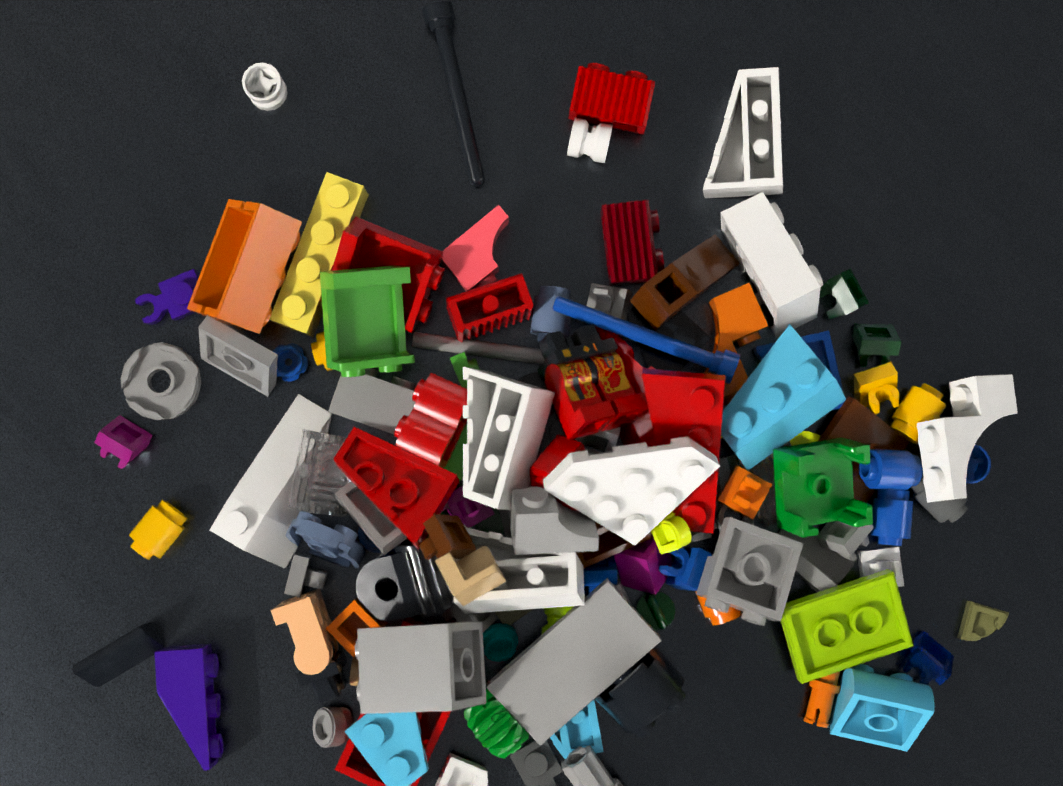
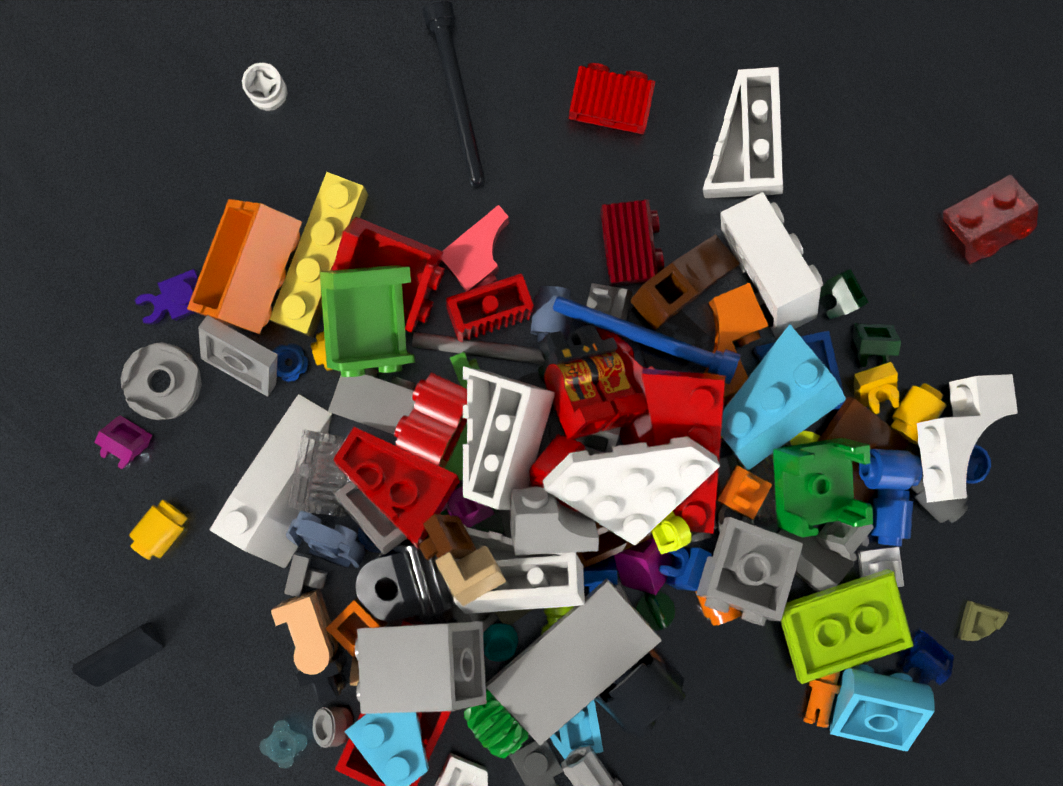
(188, 694): dark purple slope -> none
(272, 748): none -> clear light blue plate
(589, 140): white wheel -> none
(992, 218): none -> clear red bracket

